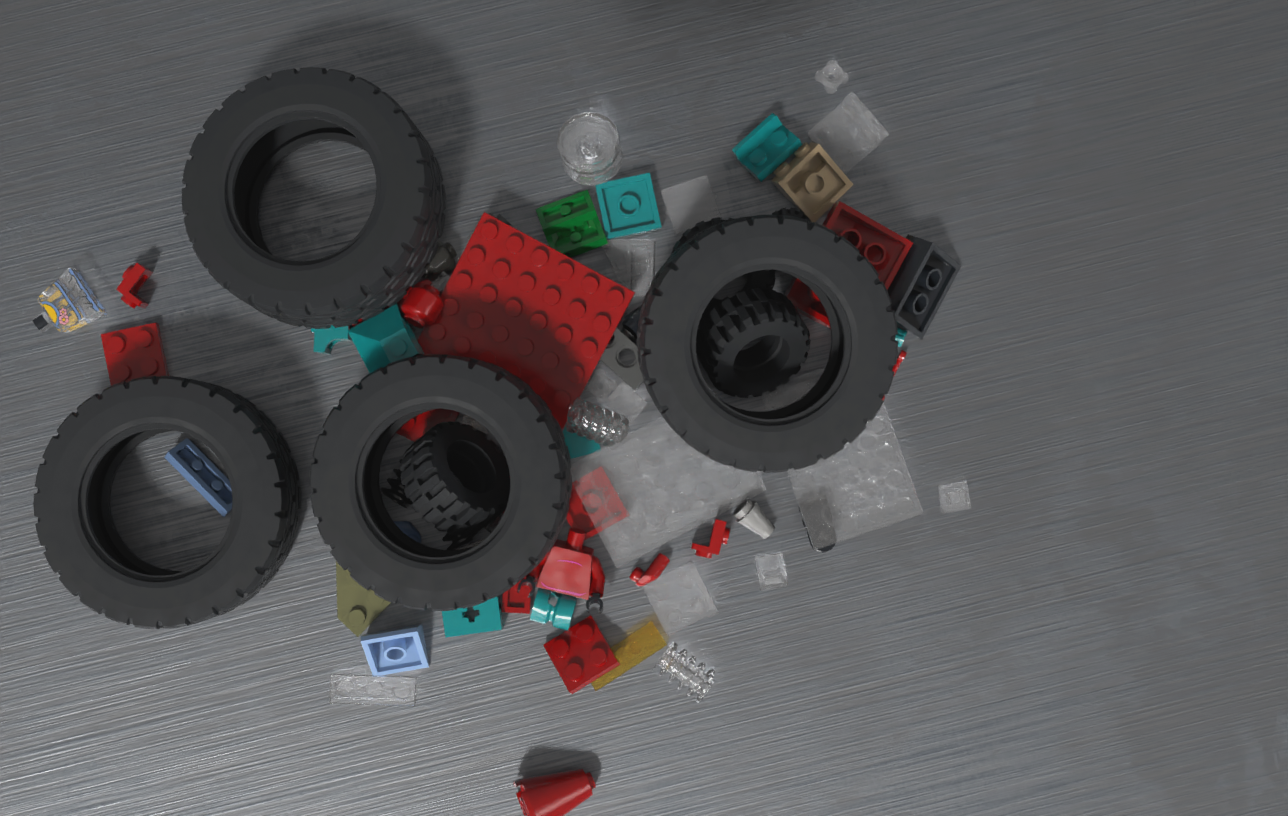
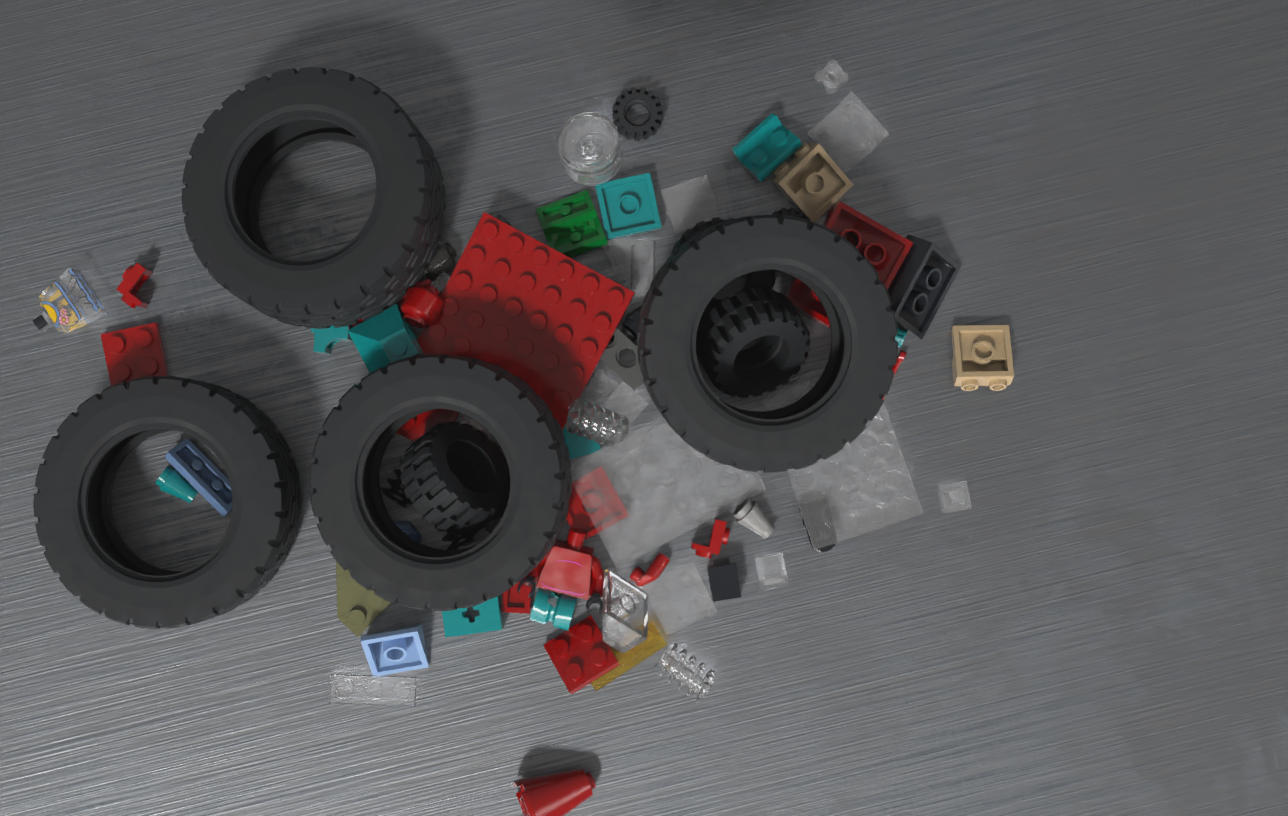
(175, 484): none -> teal cone
(623, 613): none -> clear slope
(642, 97): none -> black tyre
(723, 580): none -> black brick
(982, 356): none -> tan plate

